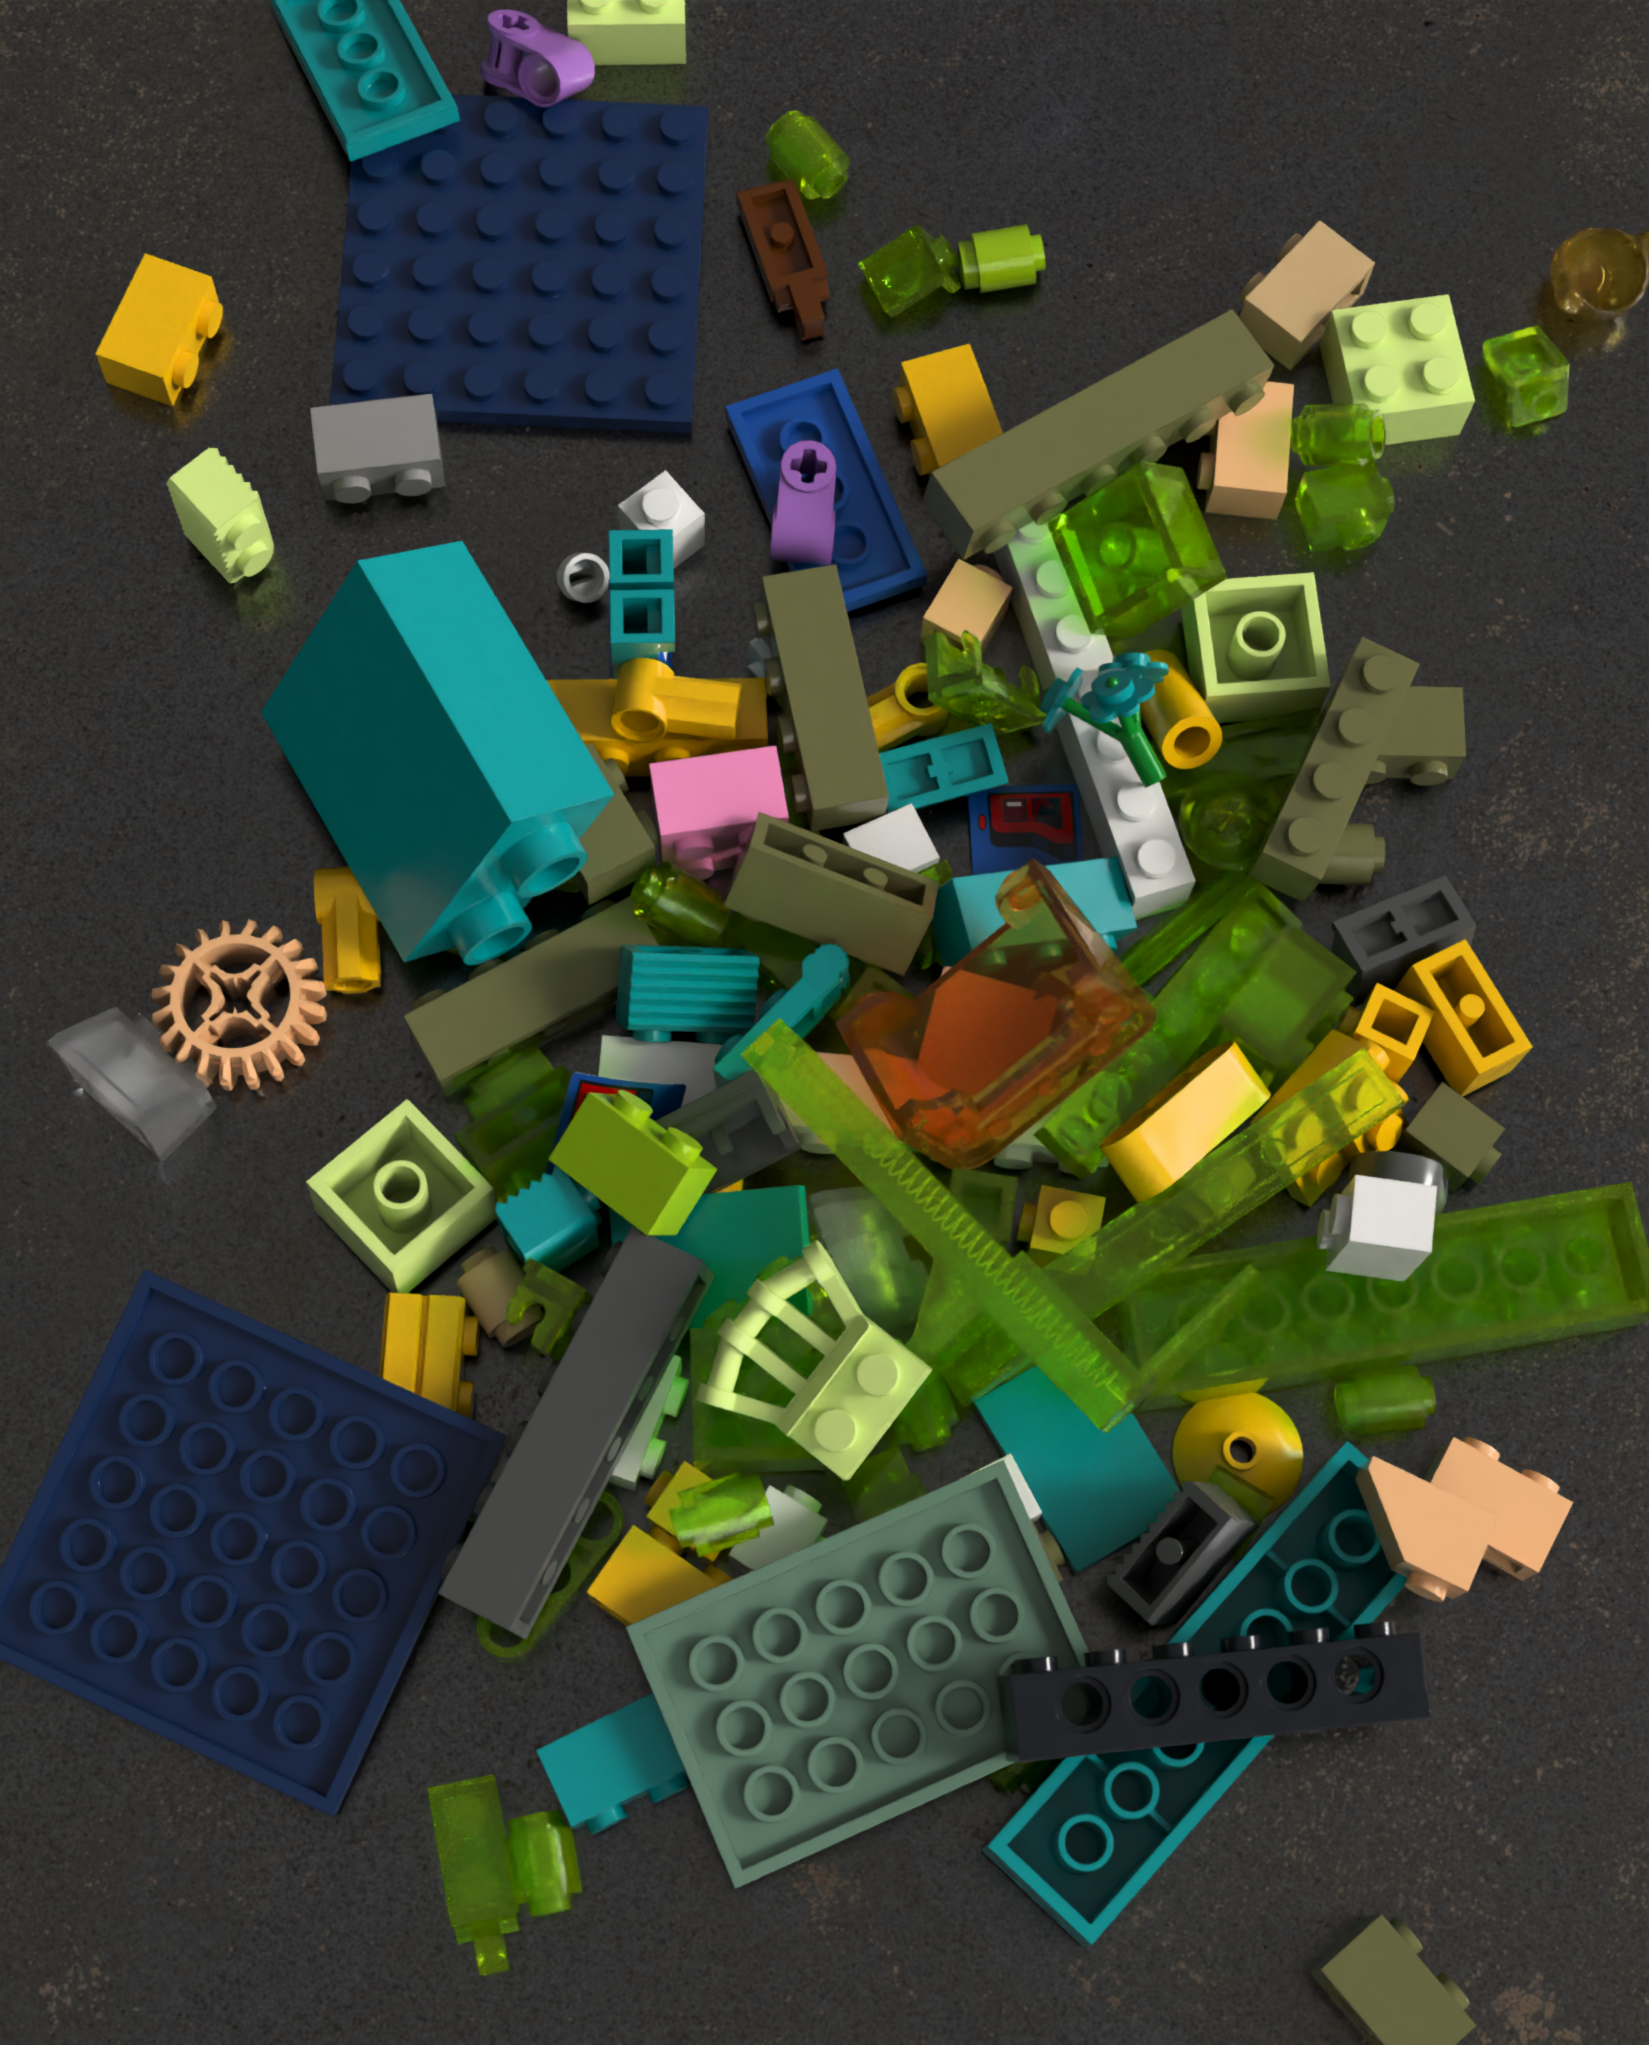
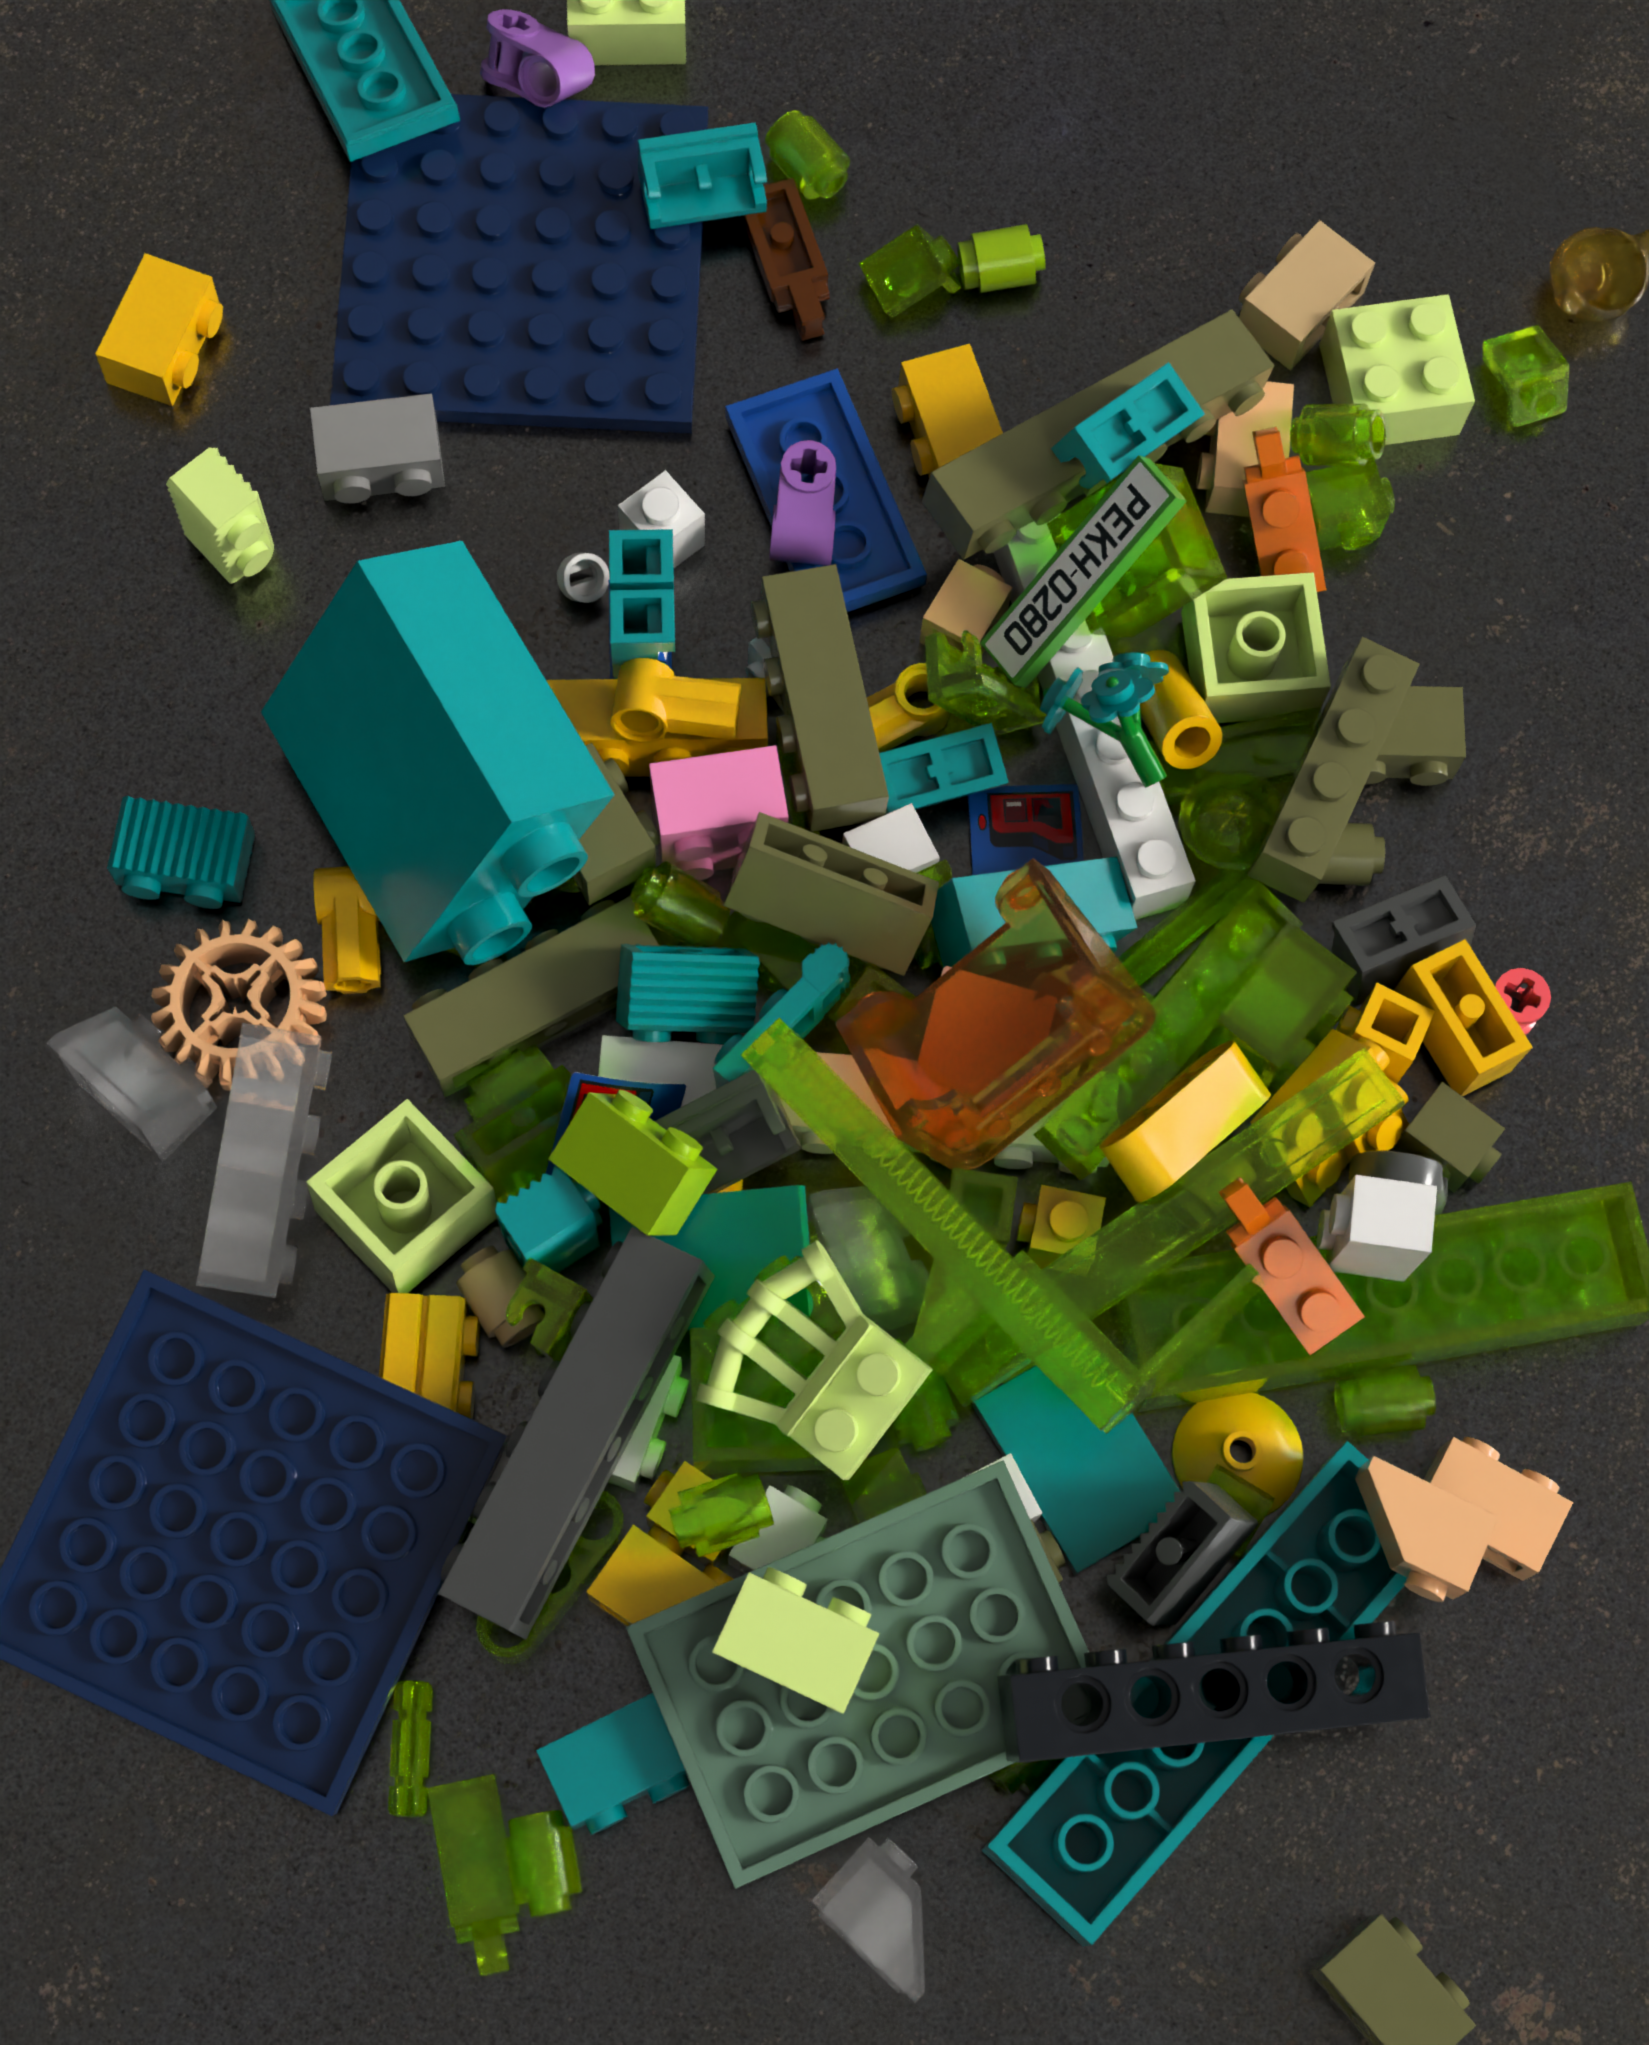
(181, 852): none -> teal brick
(260, 1161): none -> clear brick
(410, 1749): none -> clear neon green axle
(702, 175): none -> teal hinge
(797, 1640): none -> yellowish green brick
(879, 1914): none -> clear slope
(1083, 571): none -> tile
(1130, 426): none -> teal hinge
(1281, 511): none -> orange hinge
(1291, 1267): none -> orange hinge
(1533, 1000): none -> coral bush

